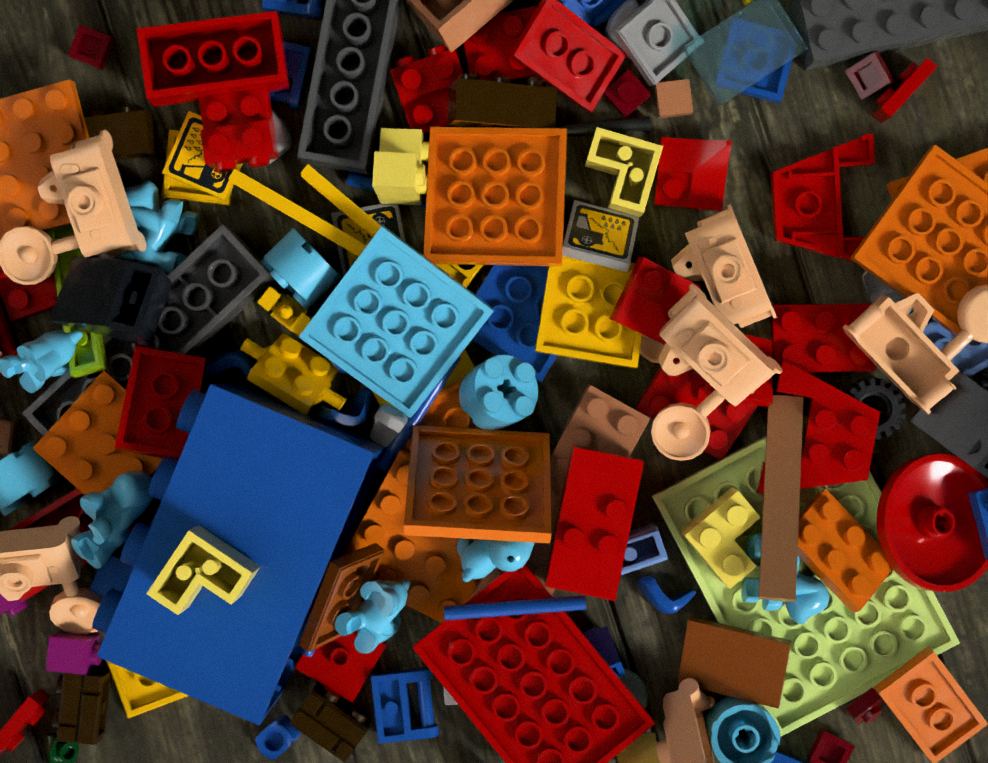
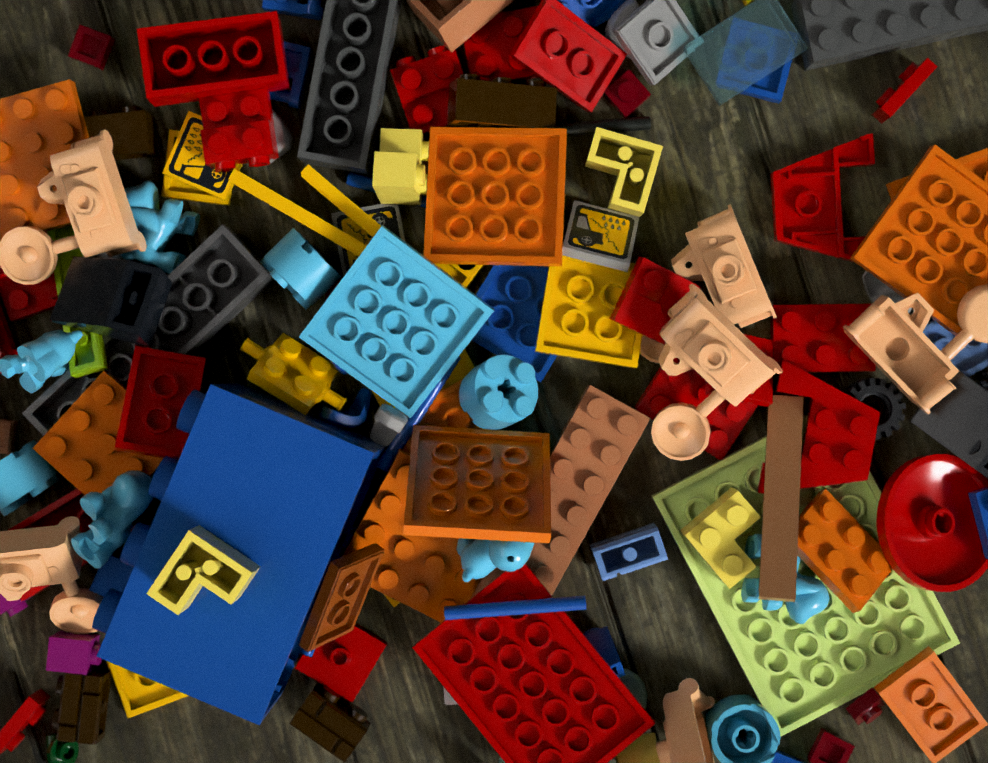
(229, 360): blue hair -> none
(277, 737): blue hair -> none
(286, 310): yellow brick -> none
(377, 616): medium azure animal -> none
(393, 707): blue plate -> none
(593, 522): red brick -> none
(658, 599): blue hair -> none
(673, 98): nougat tile -> none
(692, 174): red plate -> none
(735, 661): dark orange tile -> none
(869, 75): plate -> none

